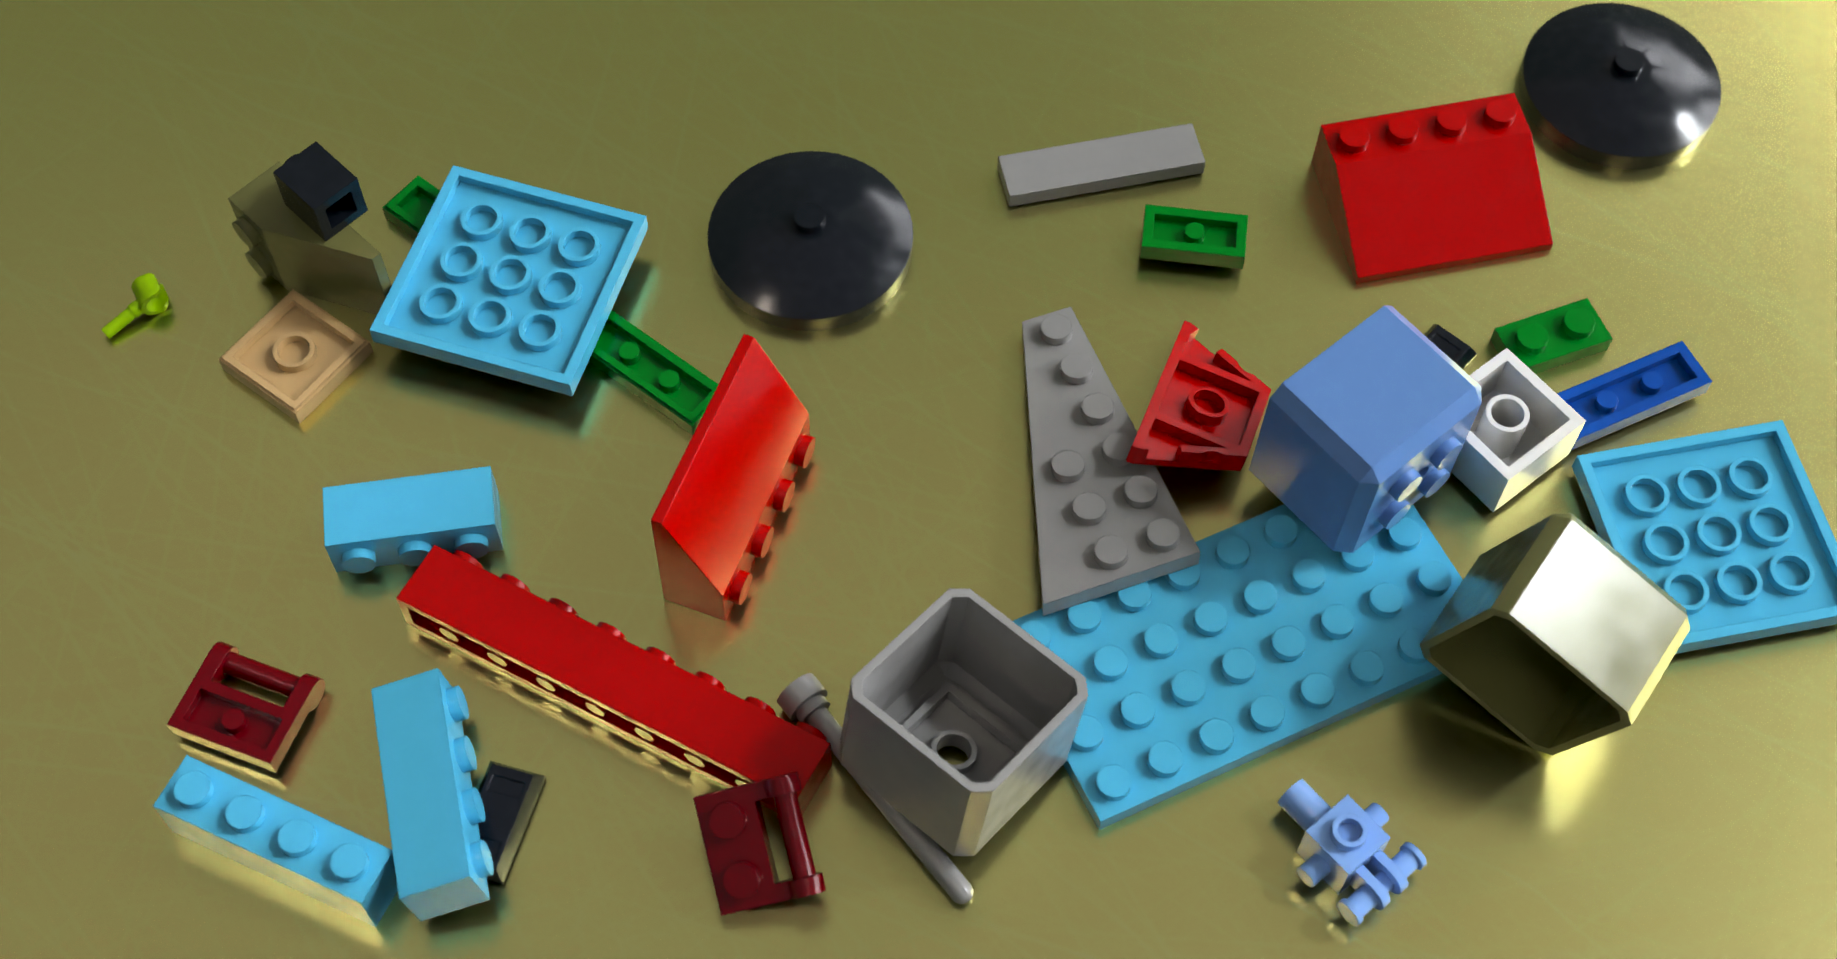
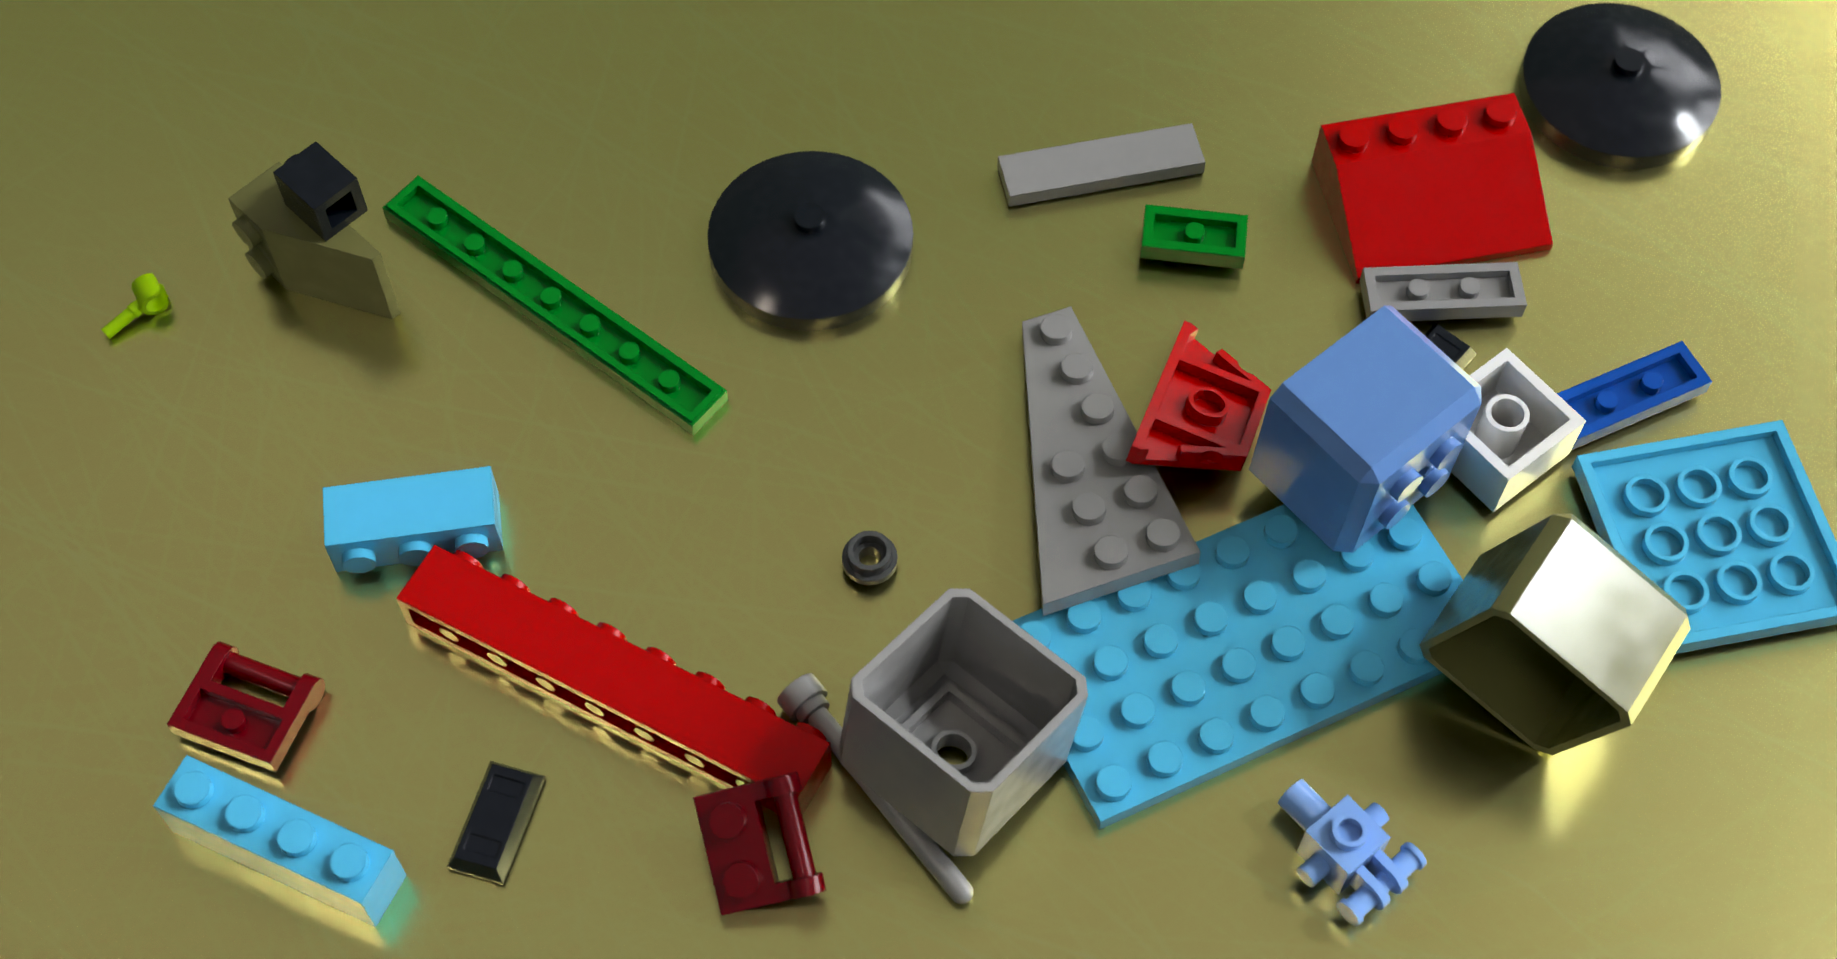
(296, 356): tan tile -> none
(431, 795): medium azure brick -> none
(510, 280): medium azure plate -> none
(731, 485): red slope -> none
(869, 544): none -> dark grey plate
(1445, 291): none -> light grey plate
(1554, 336): green plate -> none

